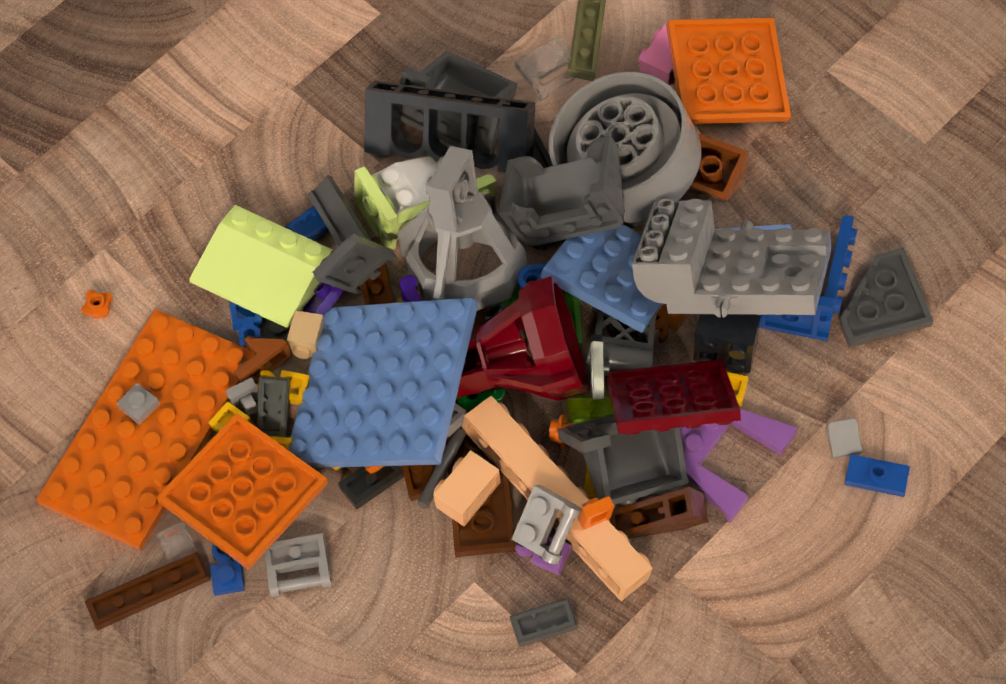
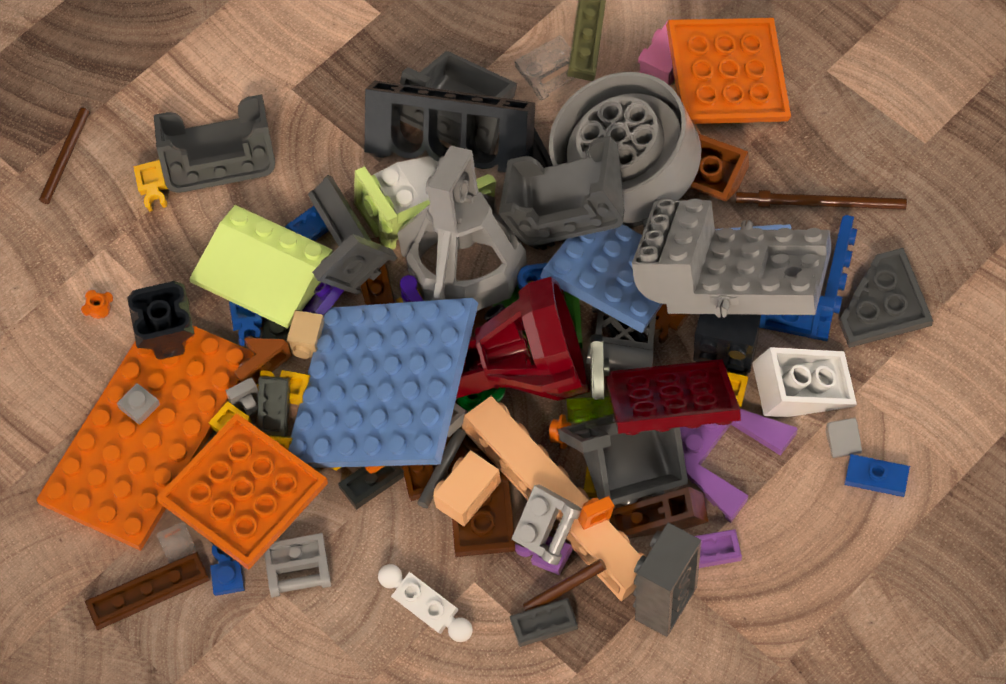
(64, 155): none -> reddish brown bar
(150, 182): none -> yellow plate
(161, 318): none -> black piece
(215, 151): none -> dark grey windscreen
(425, 603): none -> white plate
(566, 585): none -> reddish brown bar
(666, 578): none -> dark grey brick
(719, 548): none -> medium lavender plate
(765, 198): none -> reddish brown bar
(802, 381): none -> white slope

